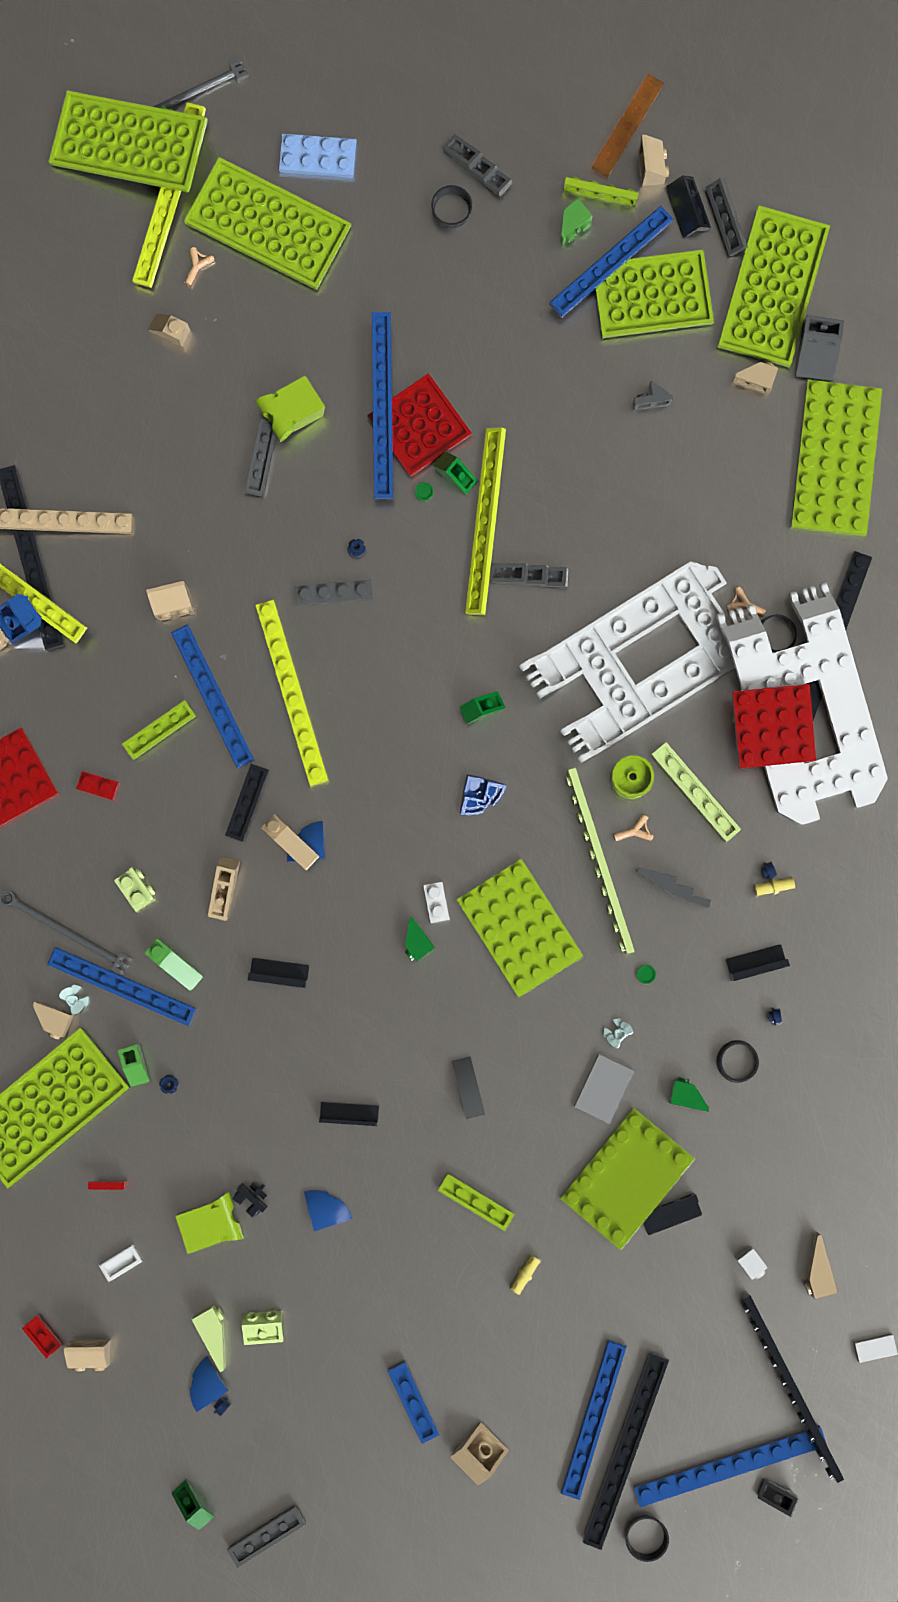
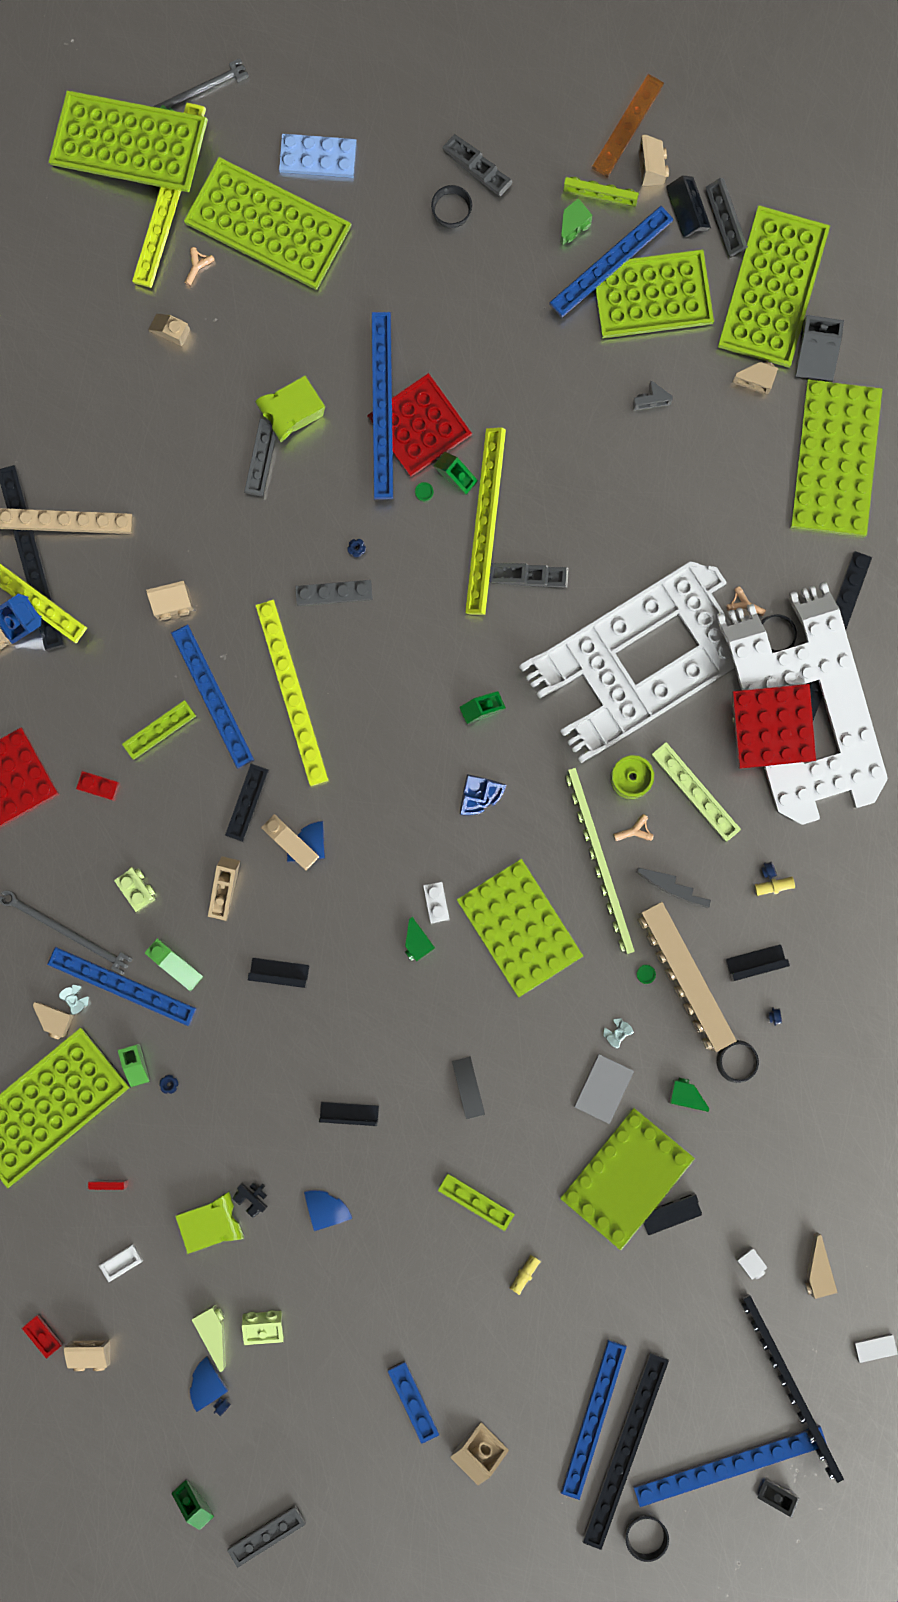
(687, 977): none -> tan brick

